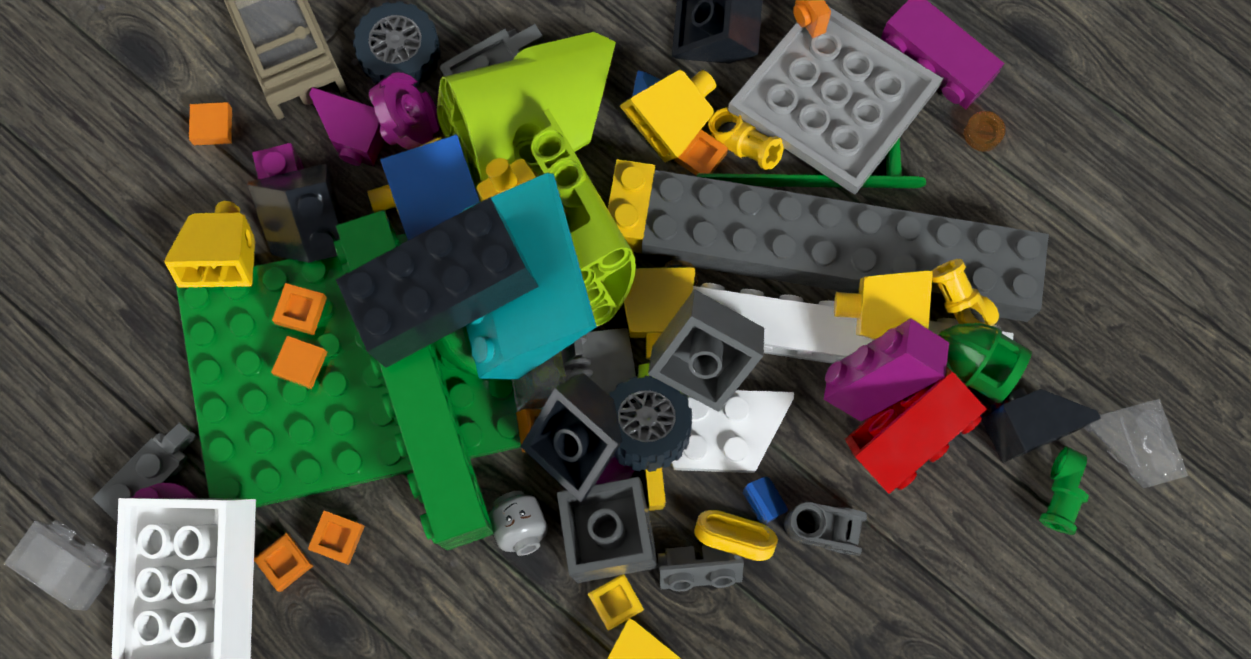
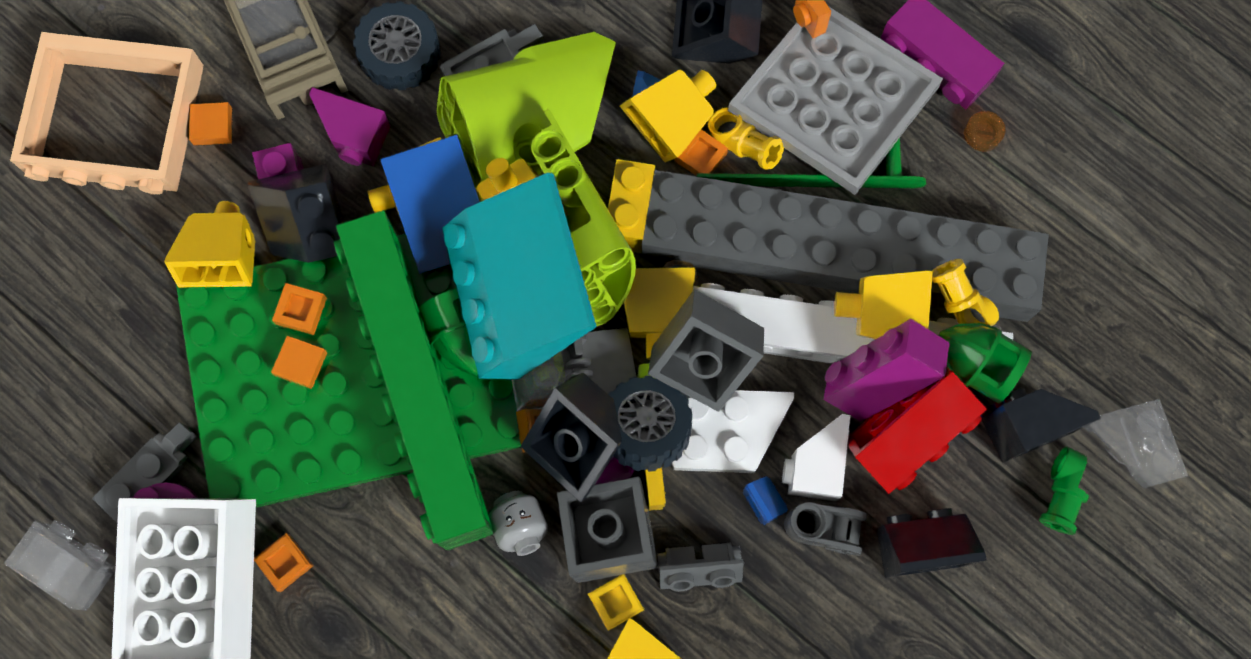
(61, 49): none -> light nougat window
(336, 537): orange plate -> none
(392, 101): magenta plate -> none
(436, 283): black brick -> none
(736, 535): yellow tile -> none
(819, 463): none -> white slope
(928, 544): none -> black slope

